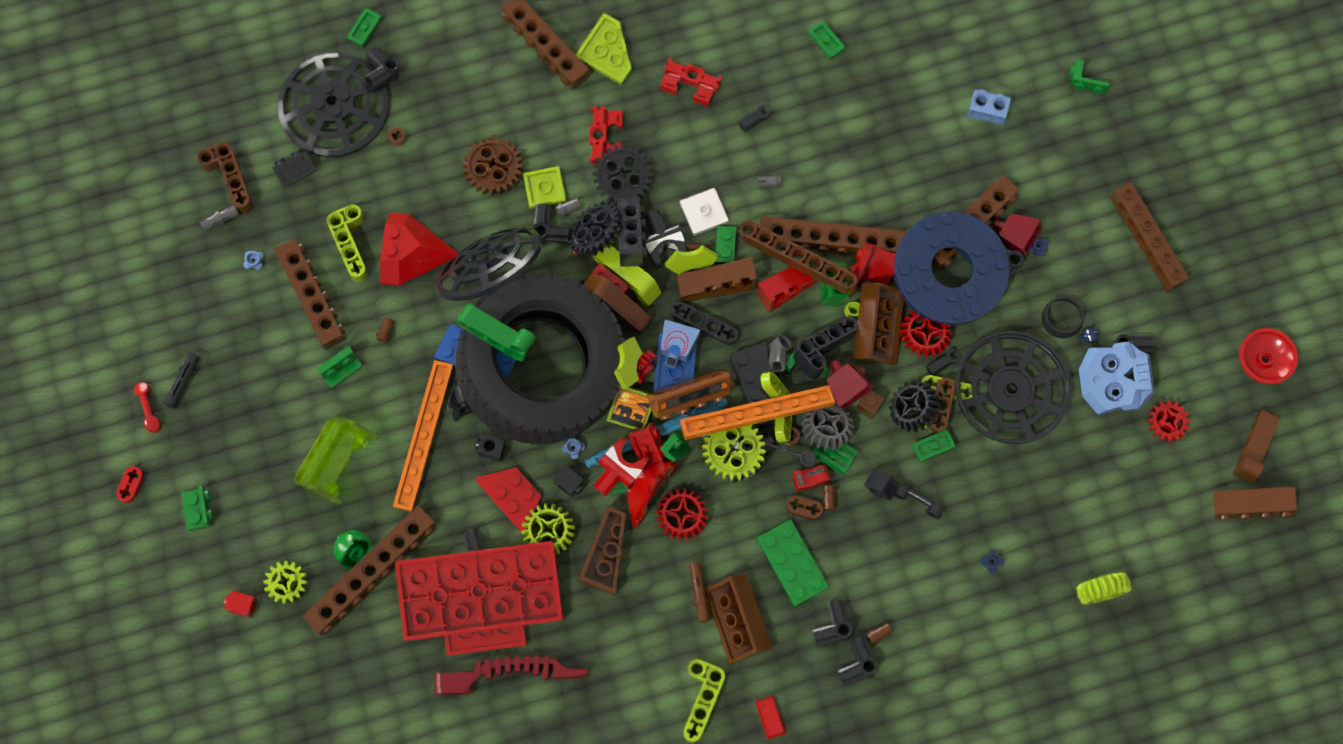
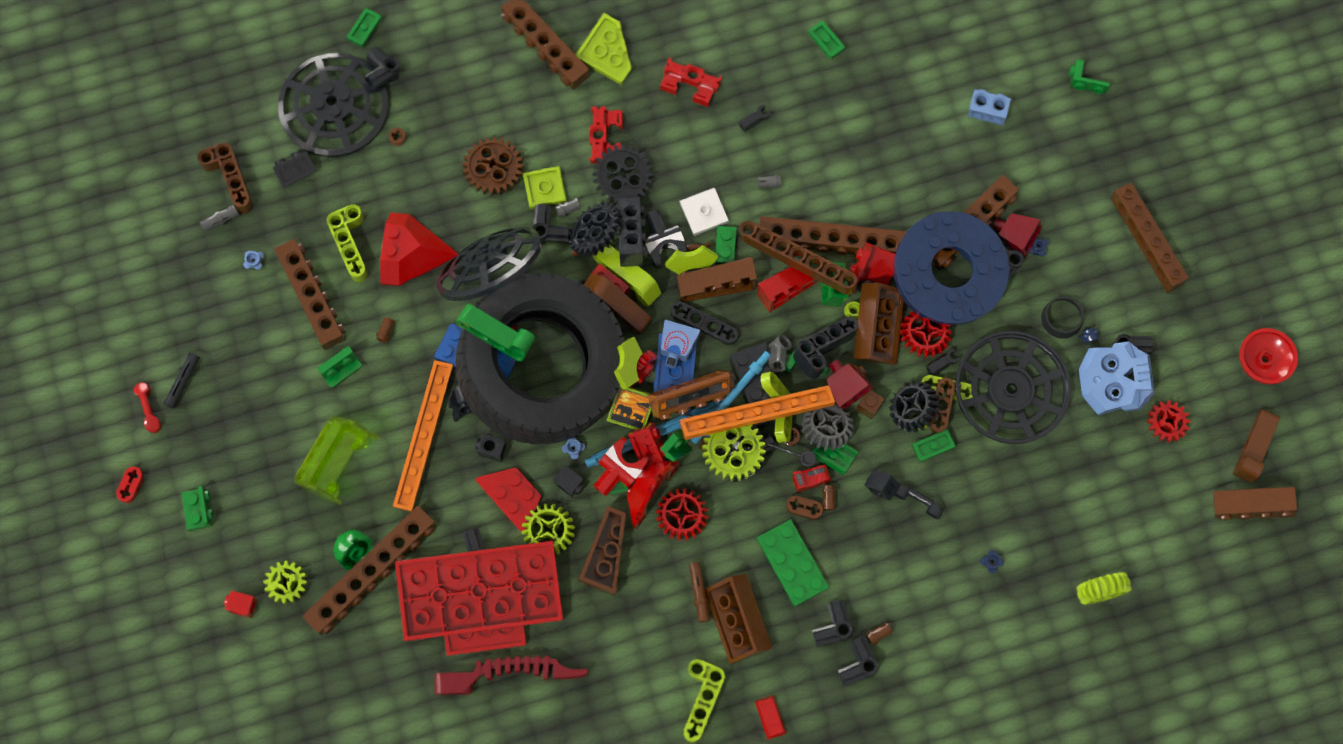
(755, 368): none -> dark azure bar

